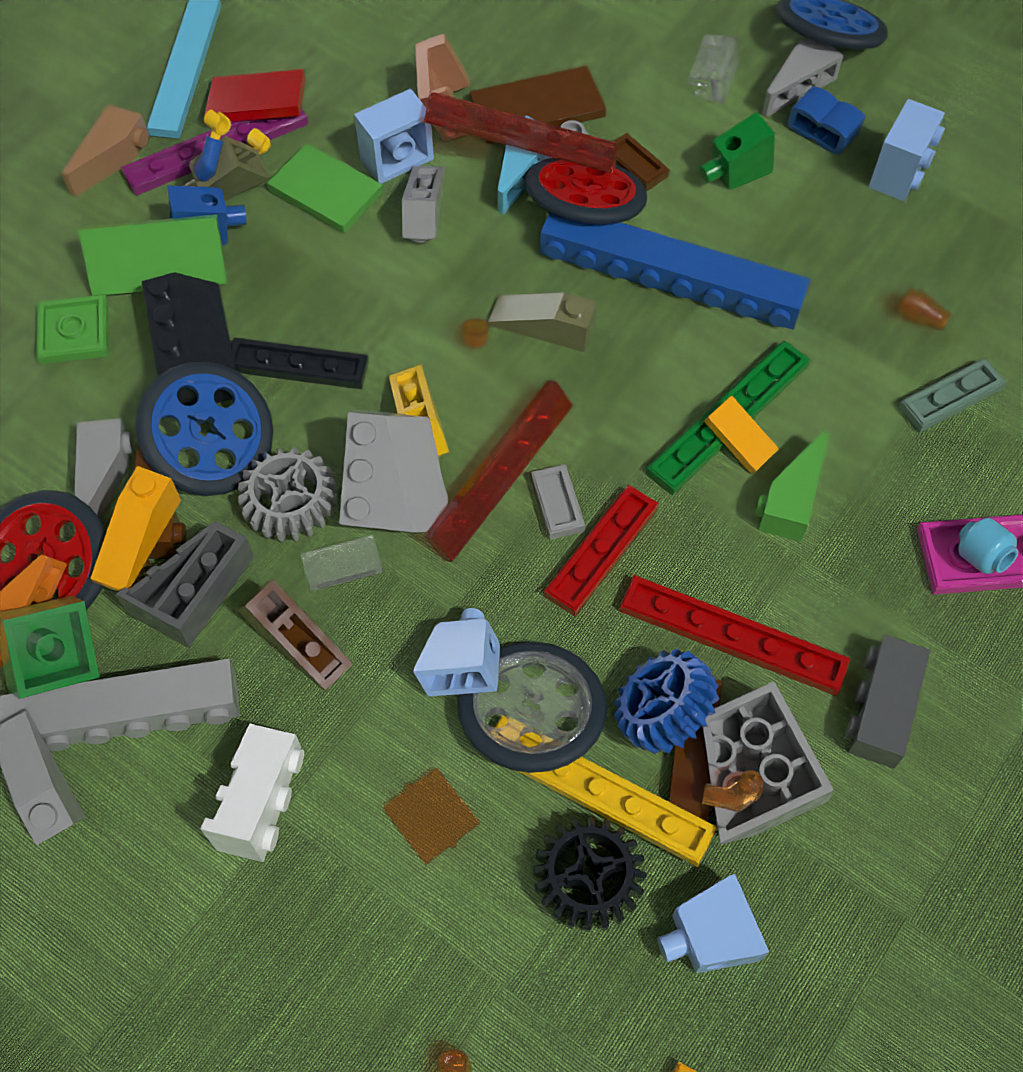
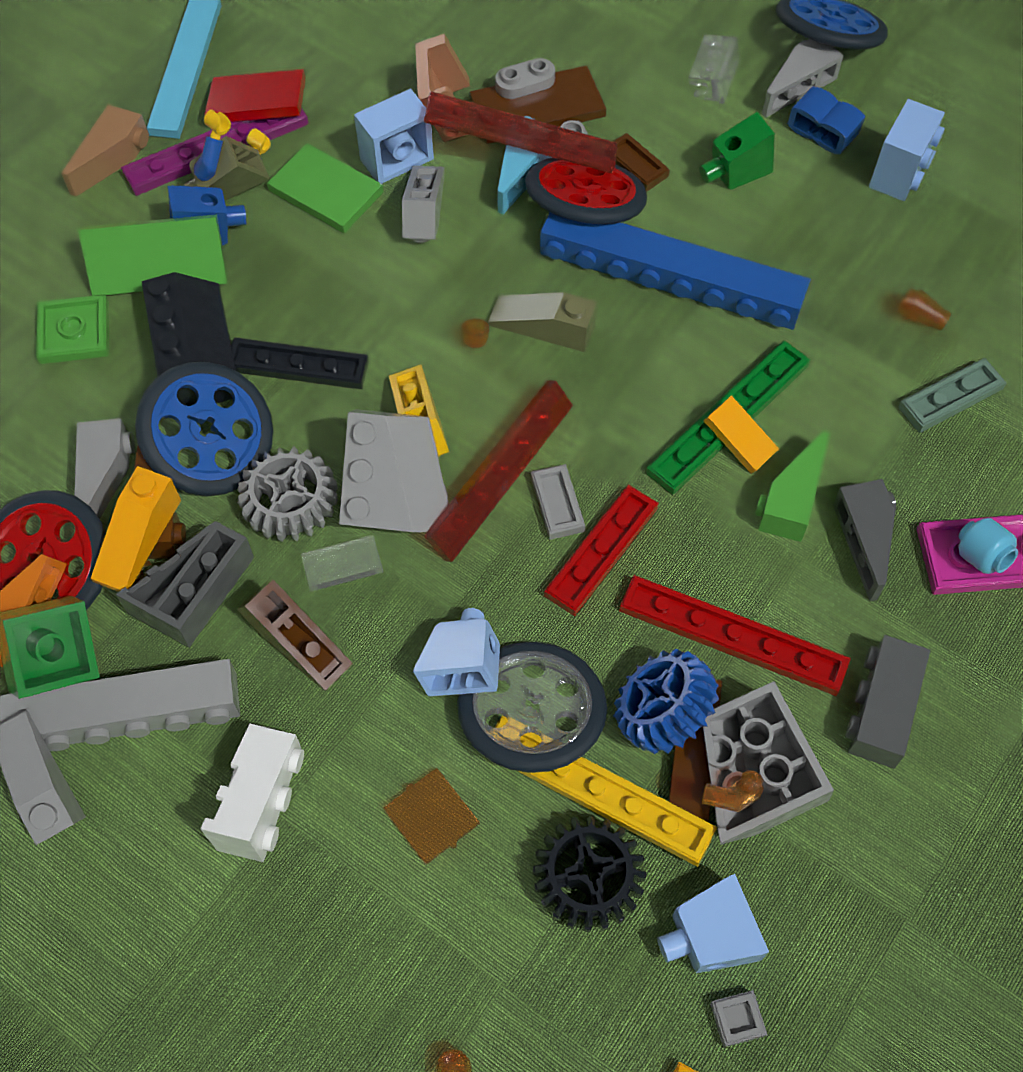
(525, 78): none -> light grey plate
(738, 1019): none -> light grey tile
(867, 522): none -> dark grey slope

